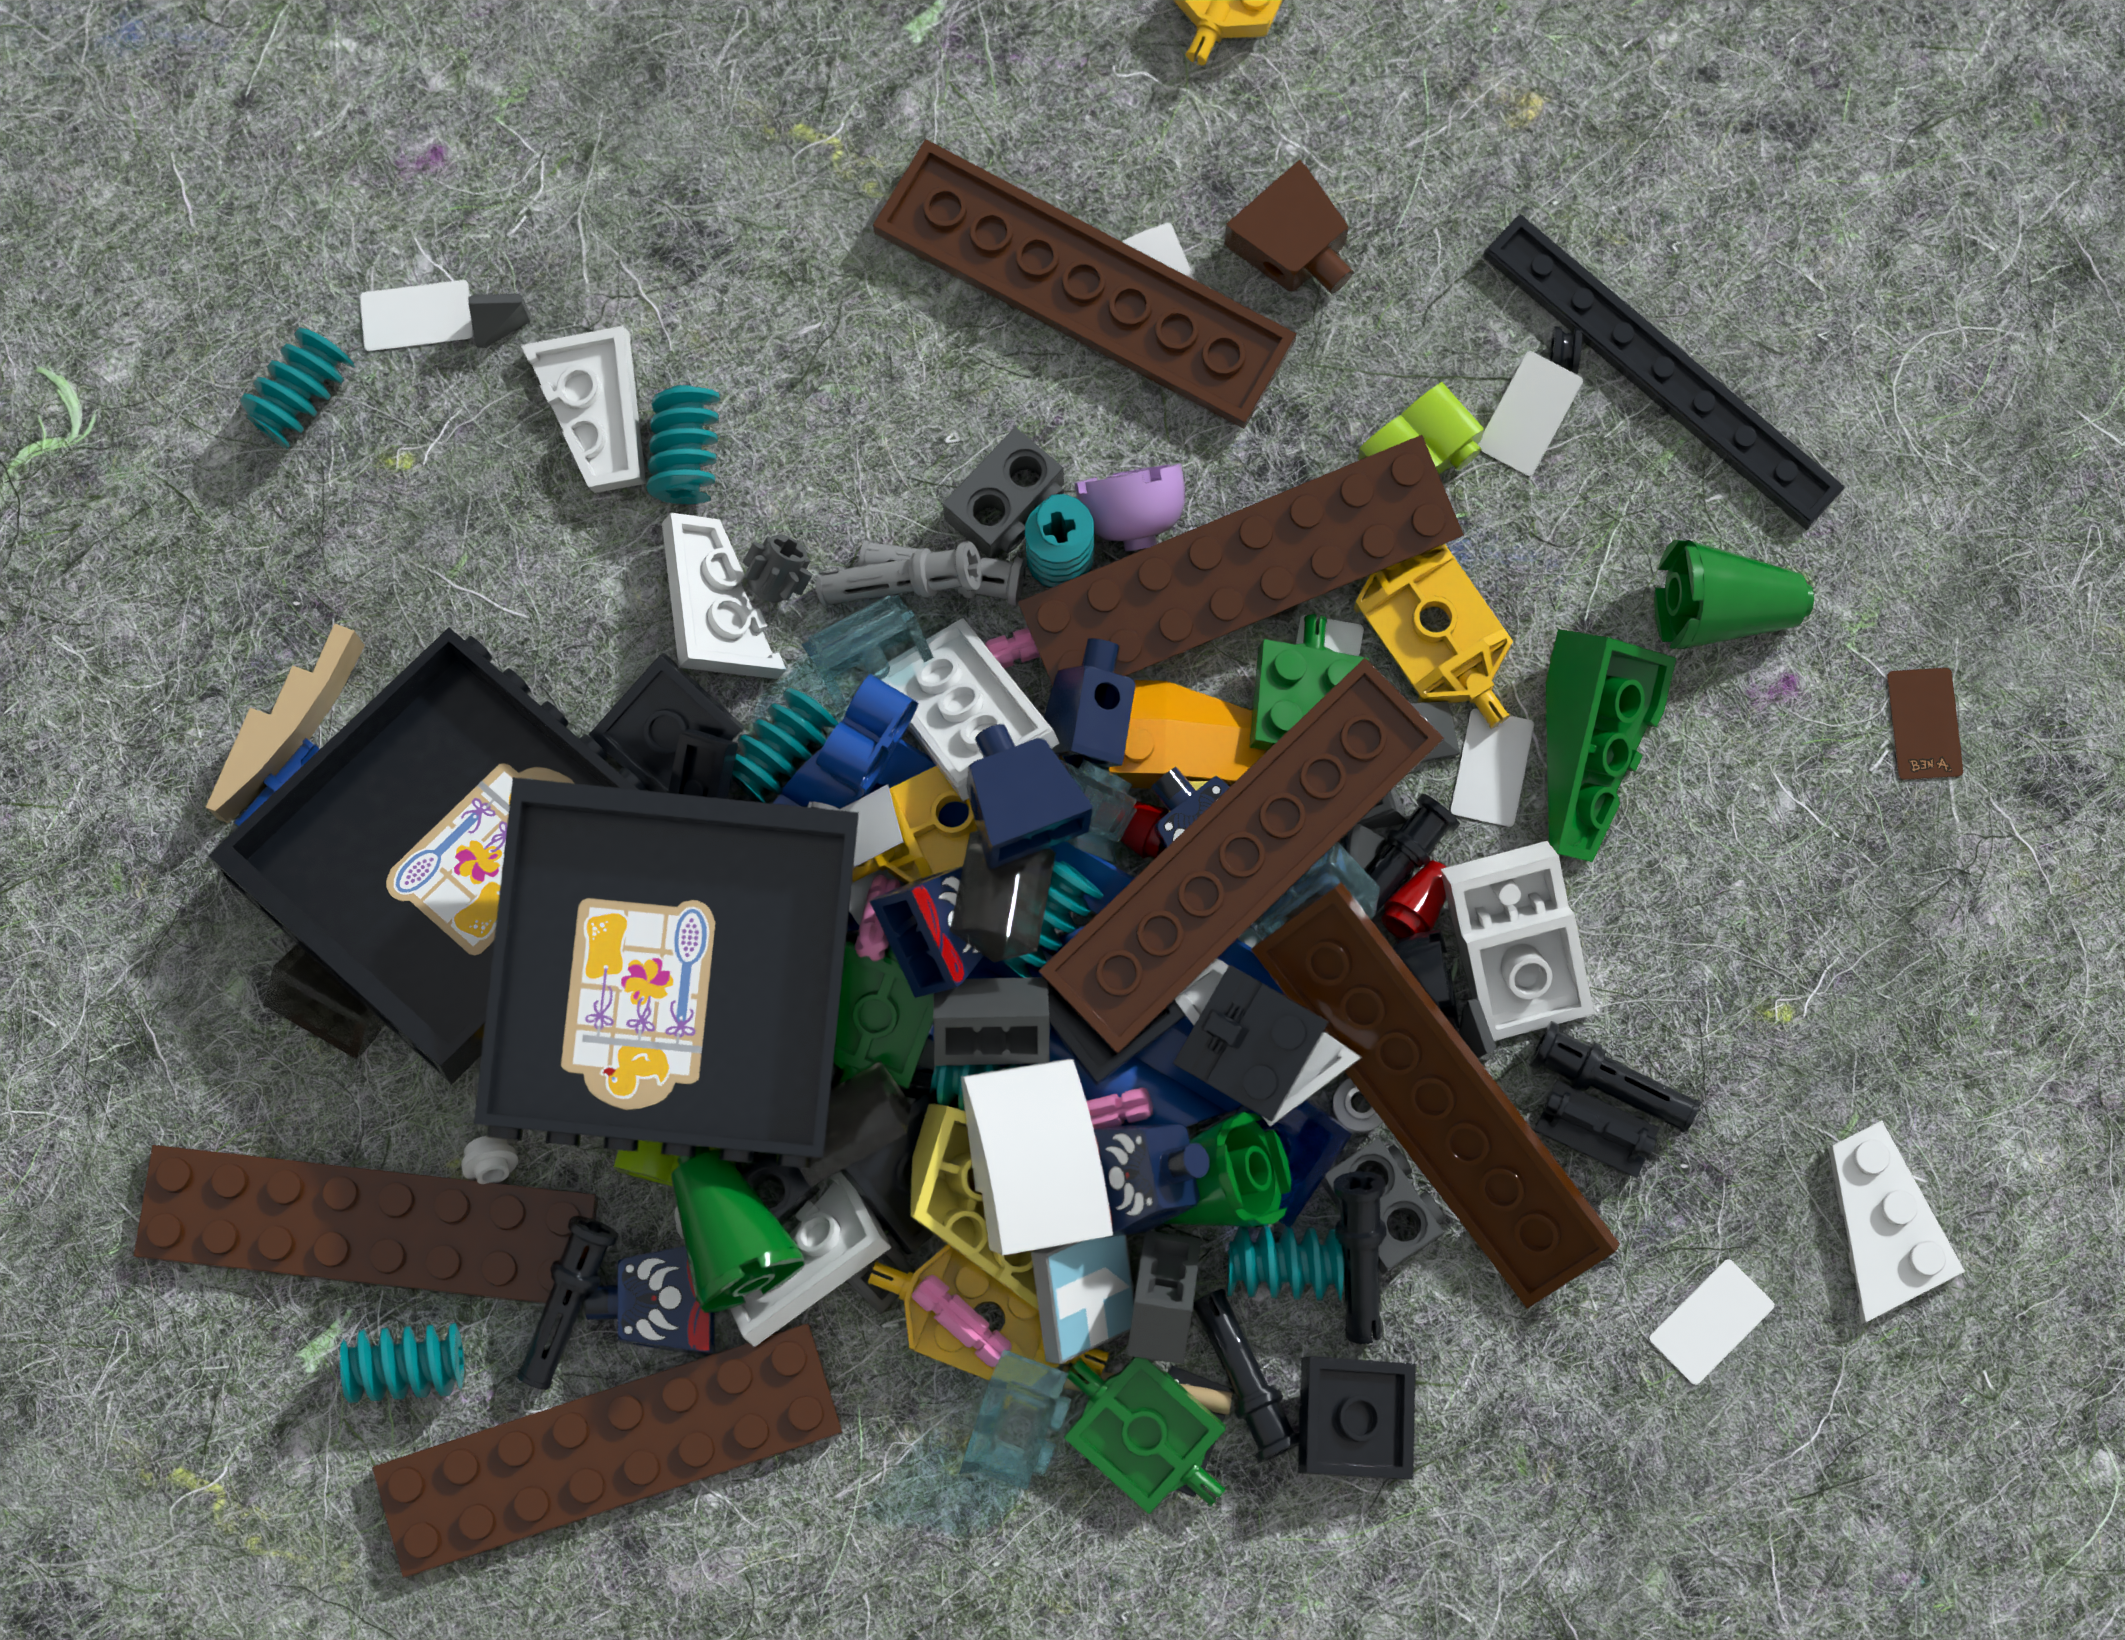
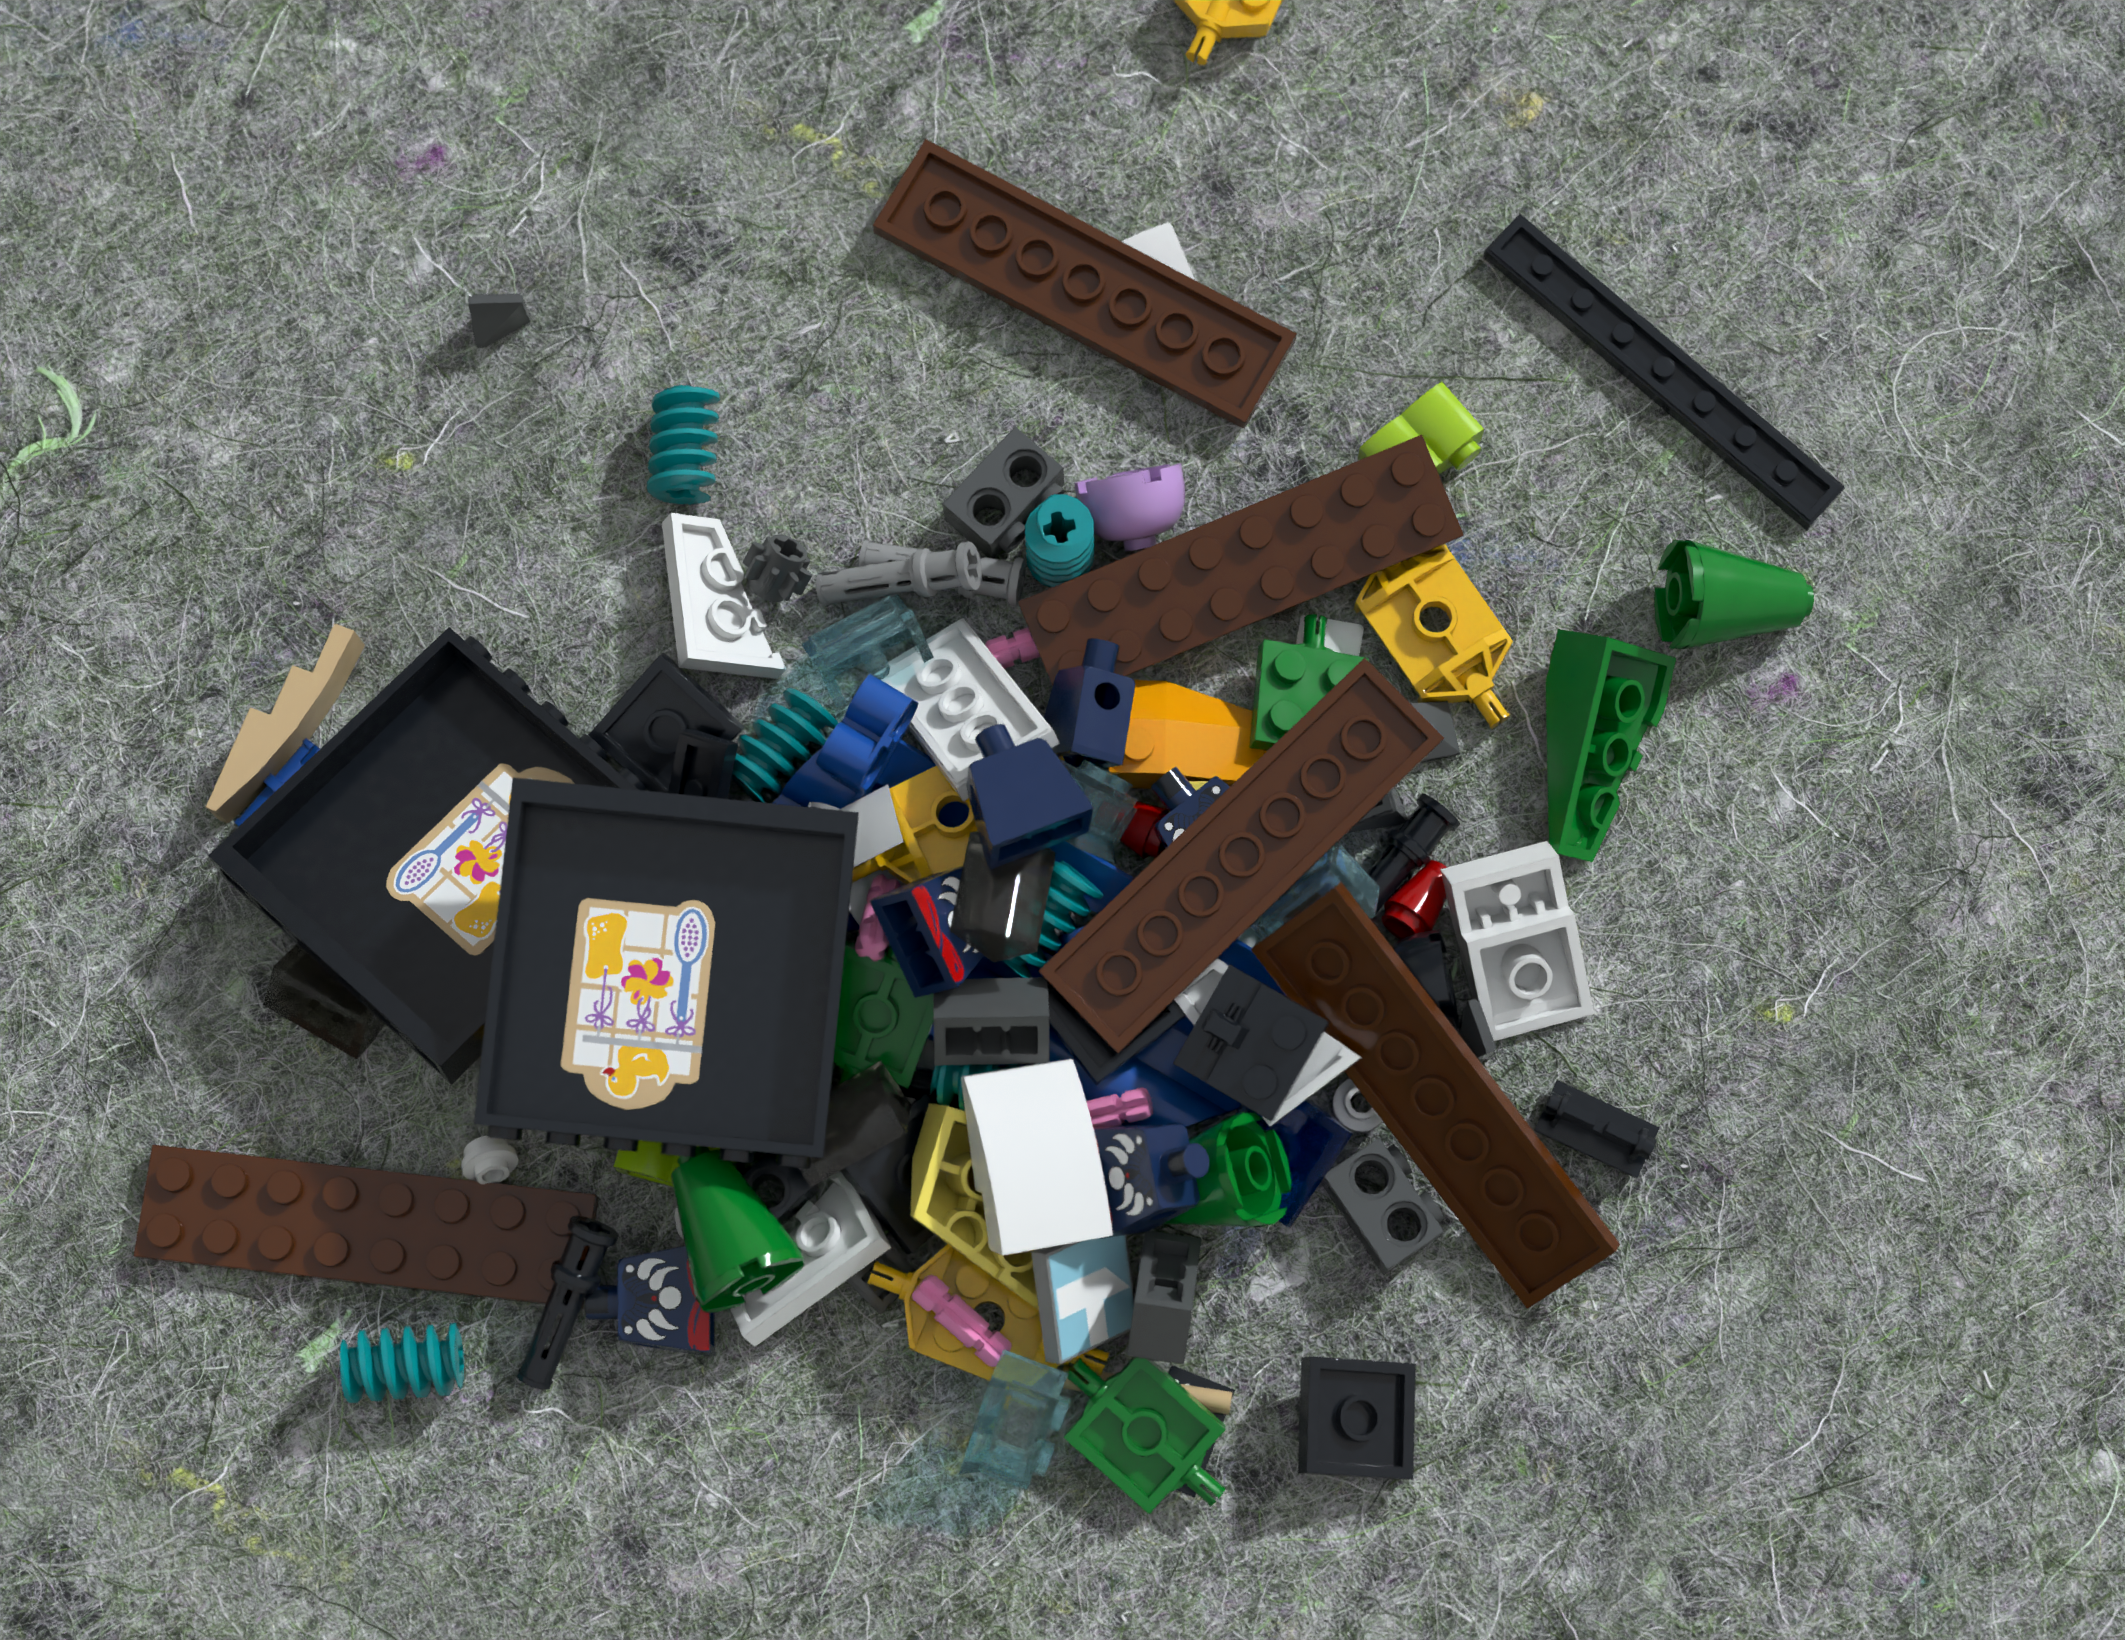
(294, 385): teal piece -> none
(416, 315): white sticker -> none
(595, 401): white wing -> none
(606, 1450): reddish brown plate -> none
(1257, 1401): black pin -> none
(1285, 1262): teal piece -> none
(1292, 233): reddish brown torso -> none
(1360, 1234): black pin -> none
(1363, 845): dark grey slope -> none
(1492, 769): white sticker -> none
(1530, 413): white sticker -> none
(1566, 348): black bush -> none
(1590, 1067): black pin -> none
(1711, 1322): white sticker -> none
(1888, 1224): white wing -> none
(1925, 723): reddish brown sticker -> none

